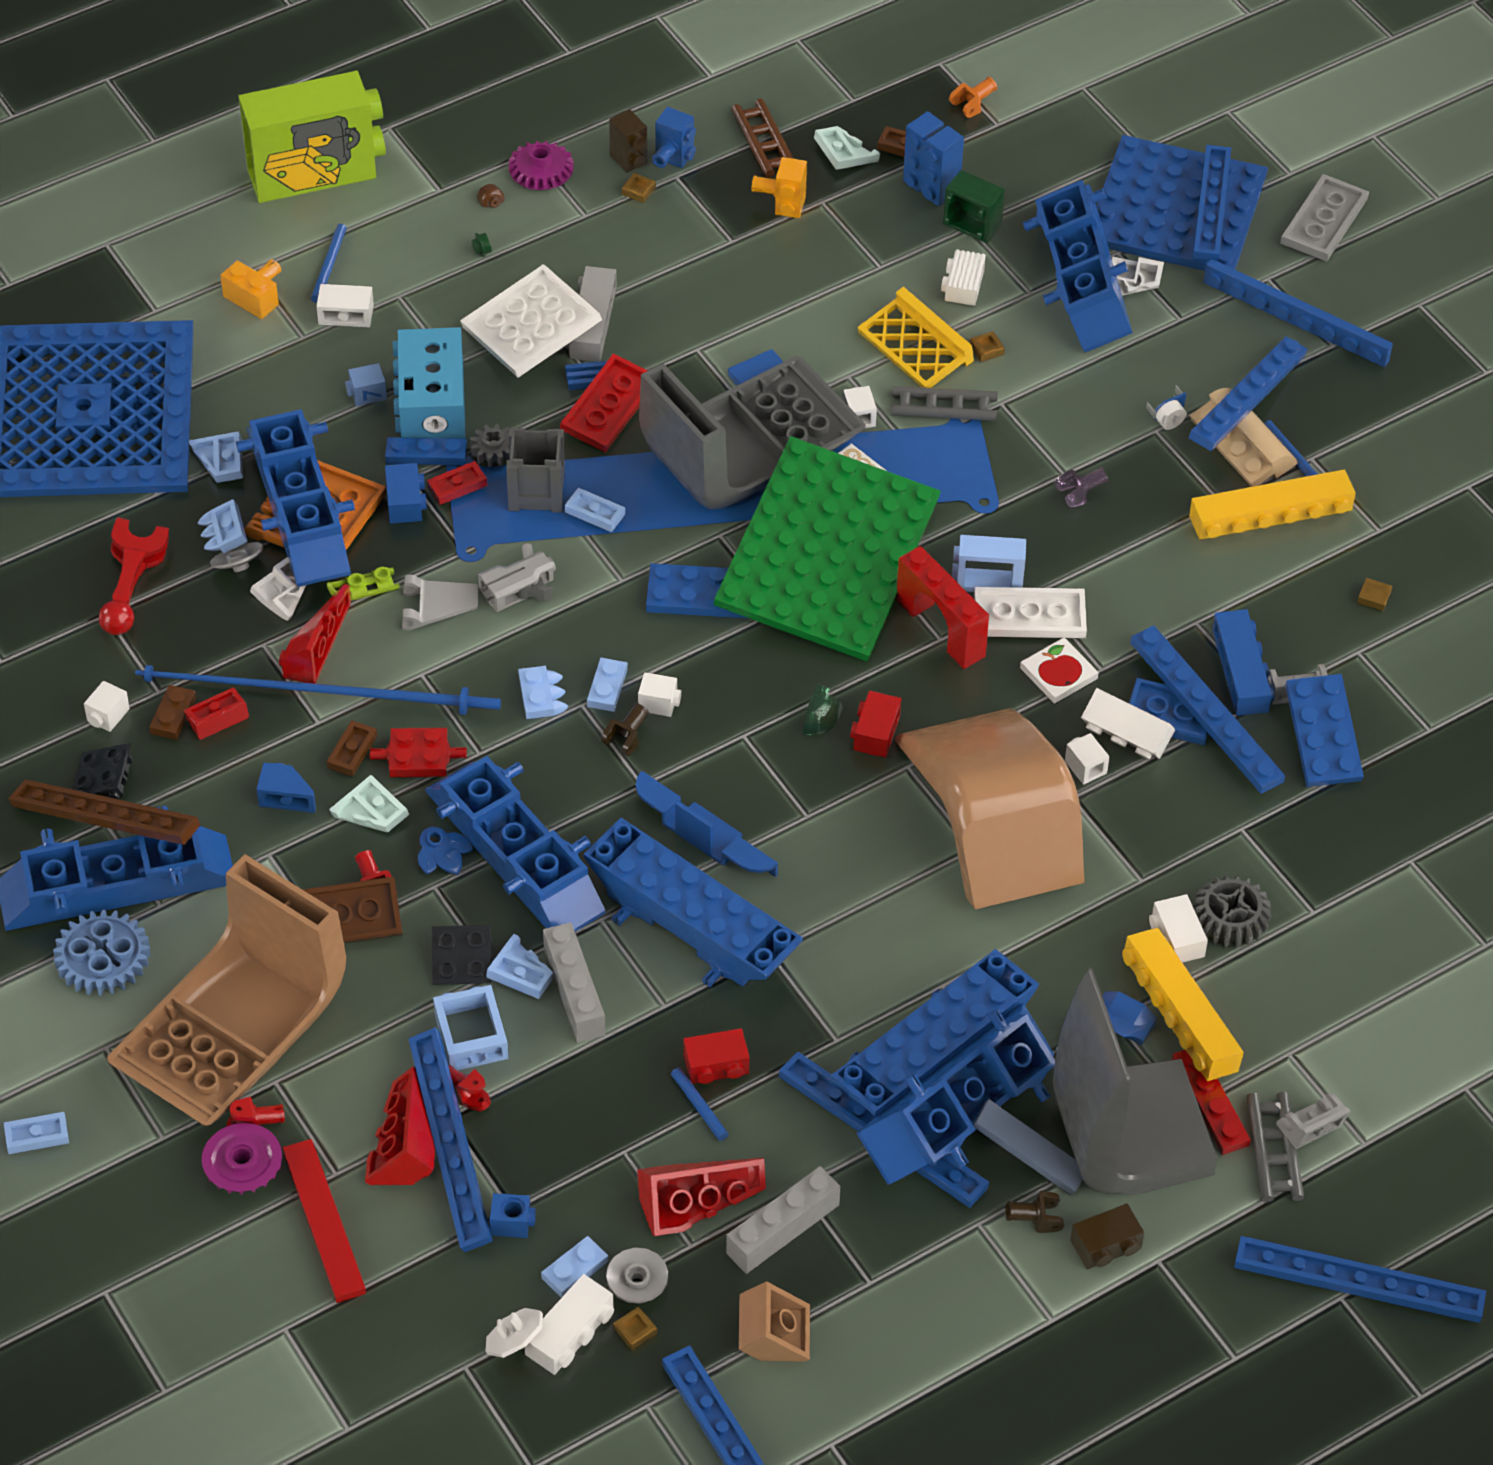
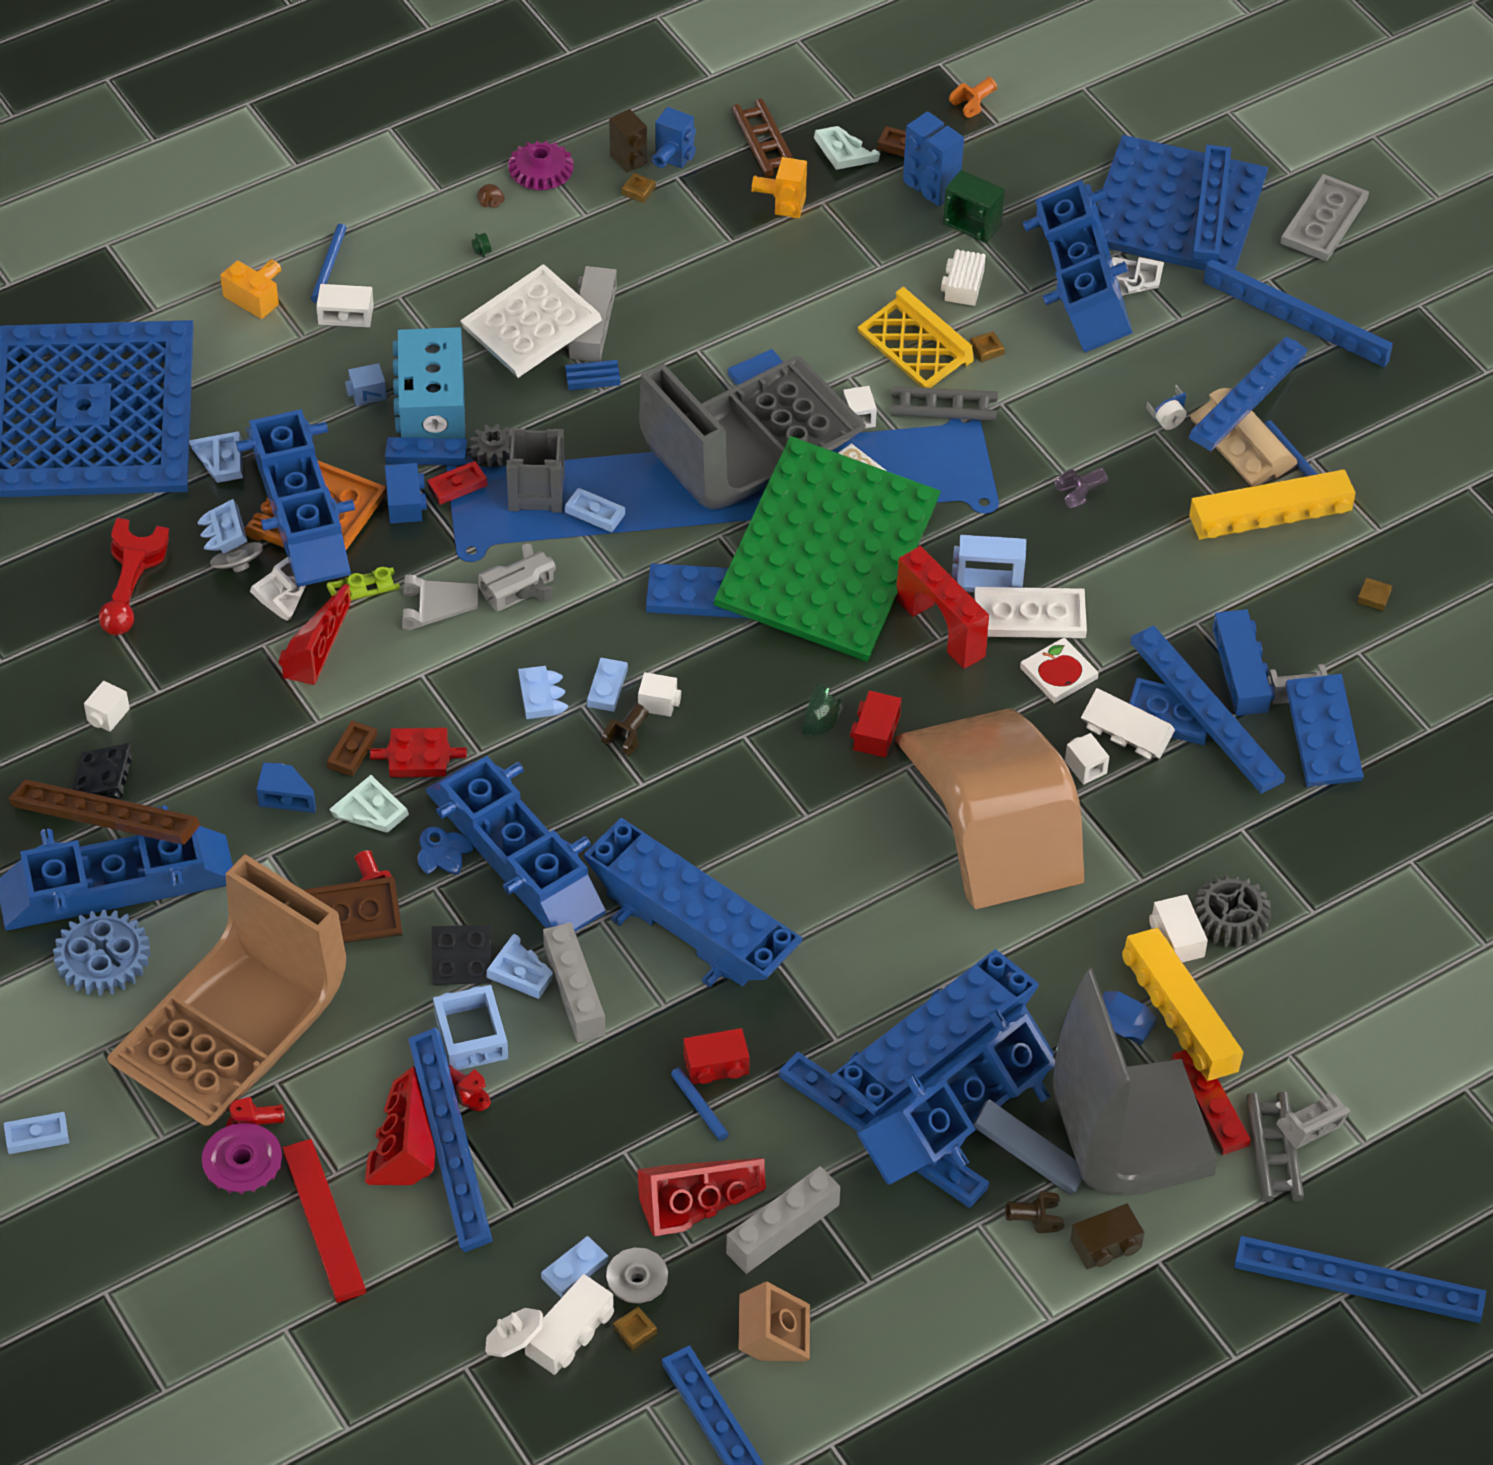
(170, 714): reddish brown plate -> none
(217, 713): red slope -> none
(311, 135): lime brick -> none
(462, 700): blue piece -> none
(506, 1205): blue brick -> none
(606, 404): red plate -> none
(703, 828): blue piece -> none

